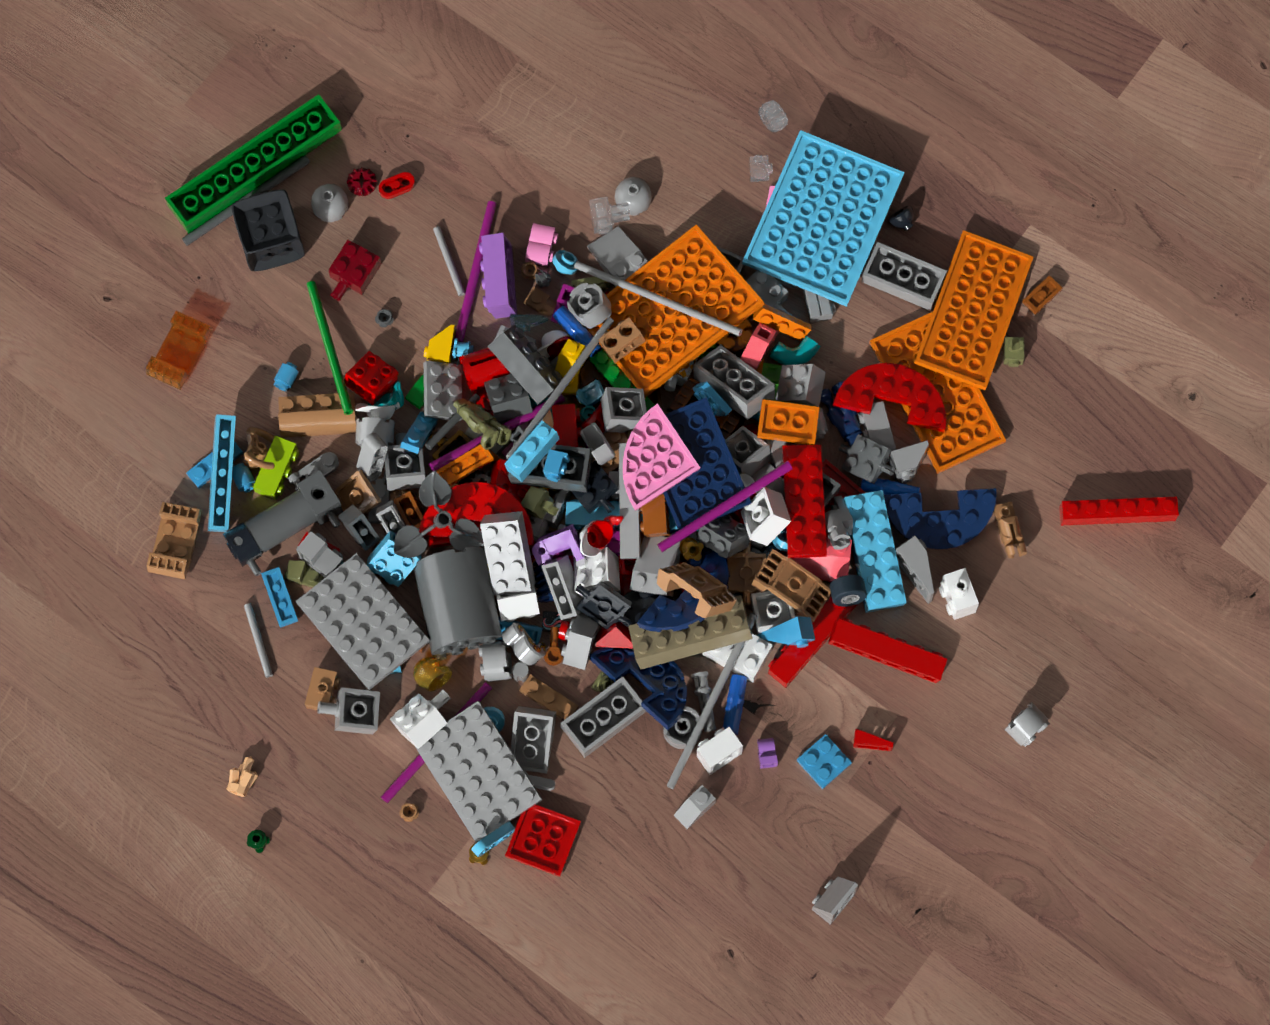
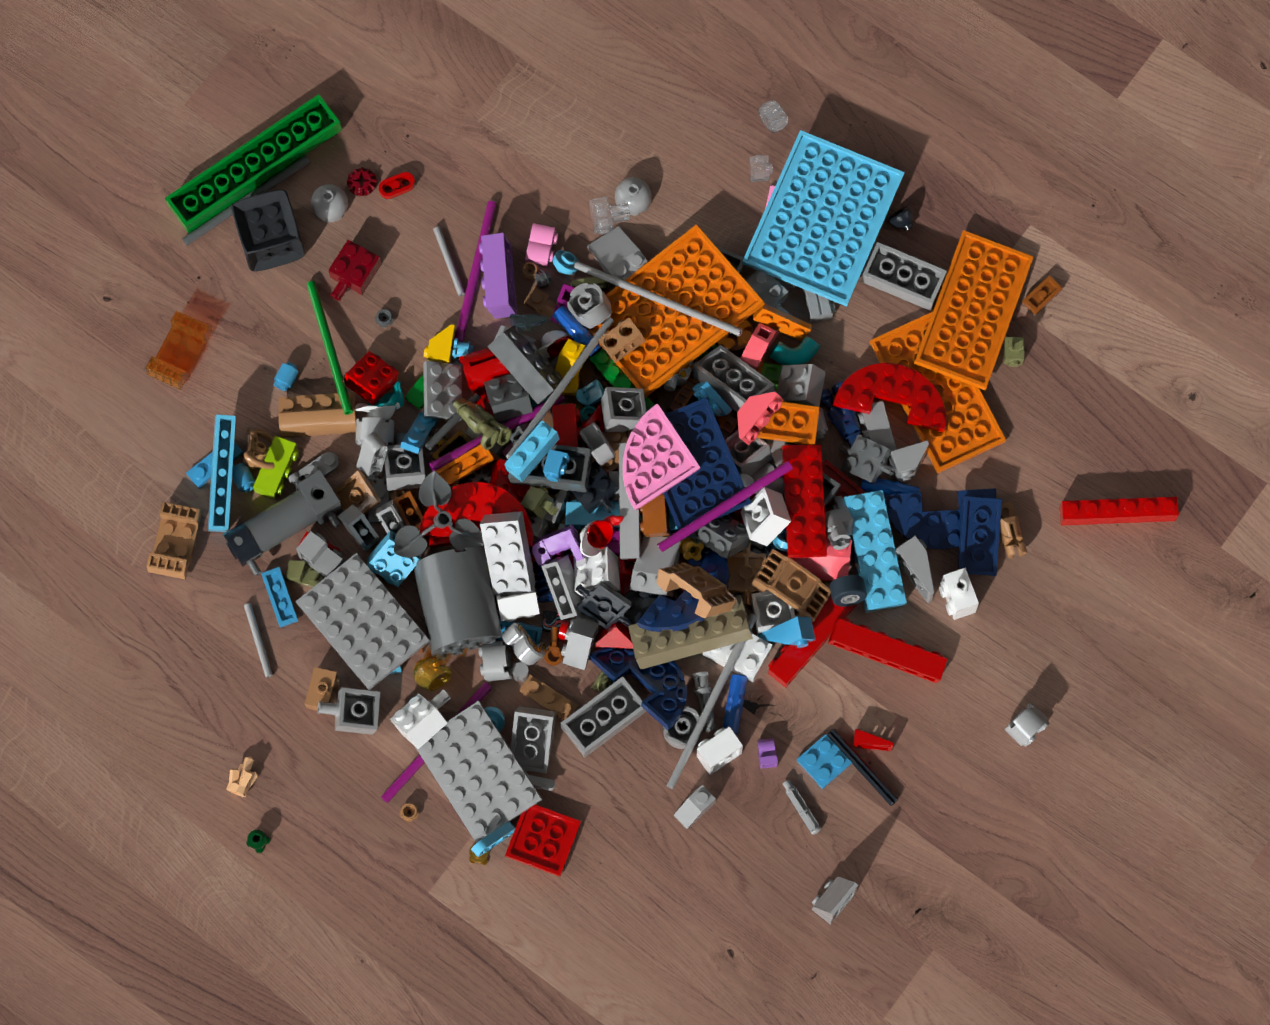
(756, 414): none -> coral slope
(802, 808): none -> light grey piece
(863, 767): none -> black axle
(979, 535): none -> dark blue plate

